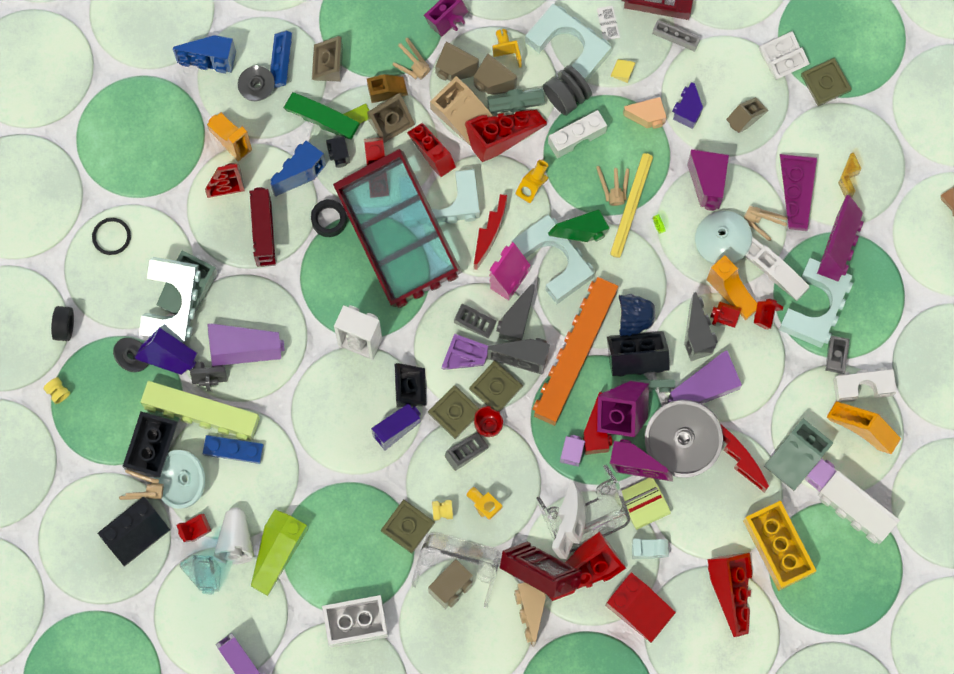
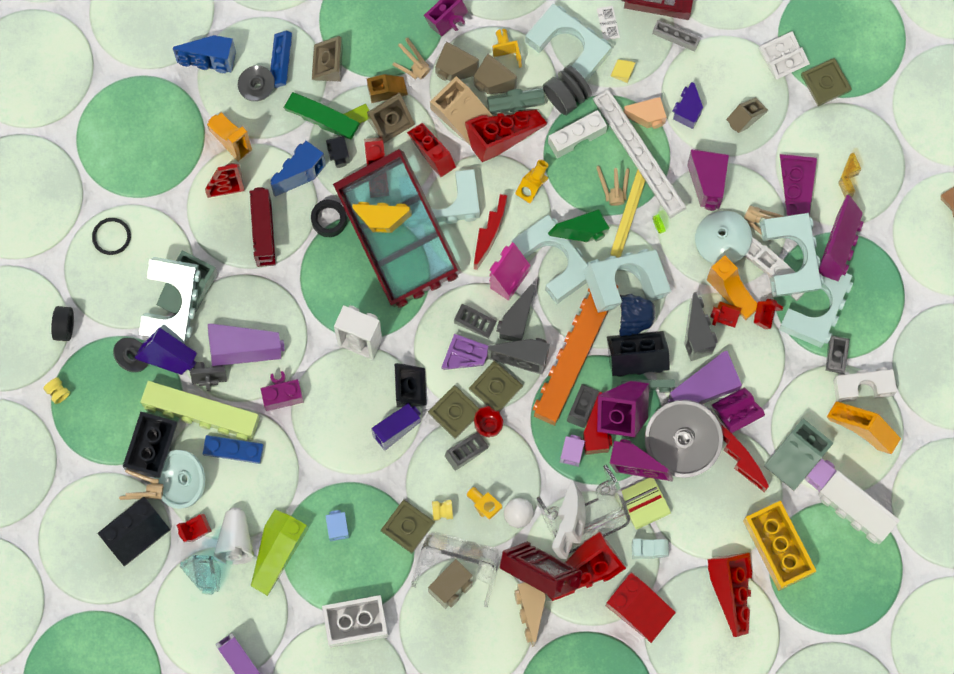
(281, 394): none -> magenta brick
(337, 525): none -> light blue brick
(381, 216): none -> yellow slope
(518, 512): none -> white hair
(582, 406): none -> dark grey slope
(639, 153): none -> white tile
(644, 265): none -> light aqua arch
(738, 410): none -> magenta slope
(799, 230): none -> light aqua arch

